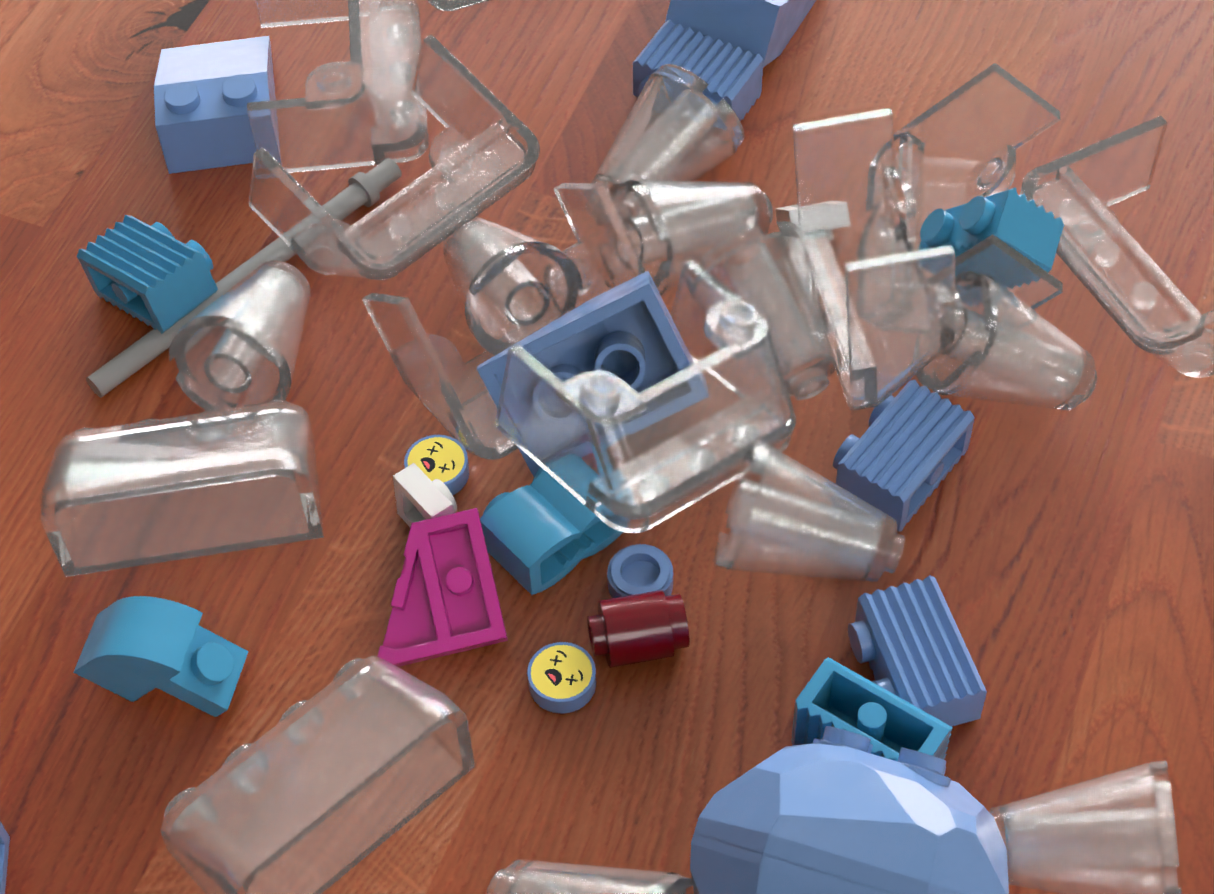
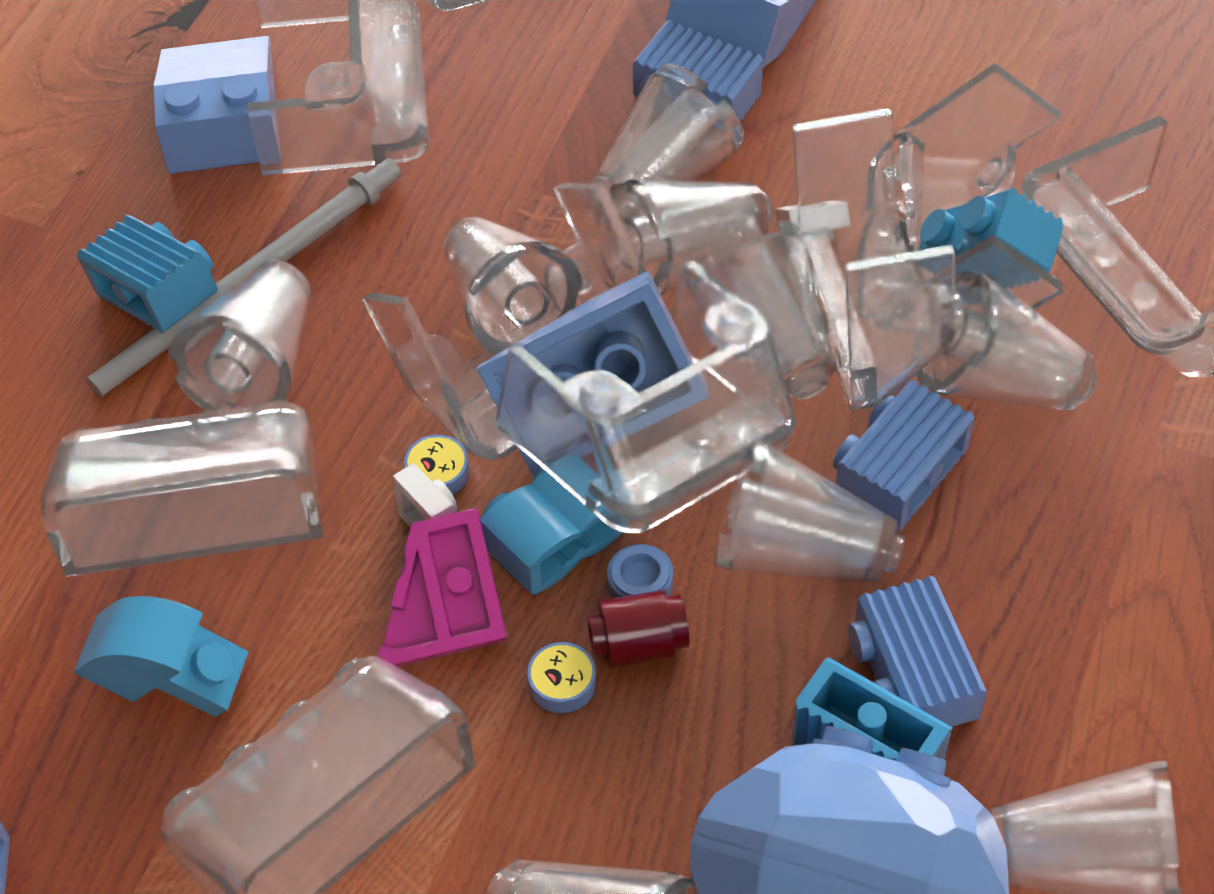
(472, 164): clear windscreen -> none

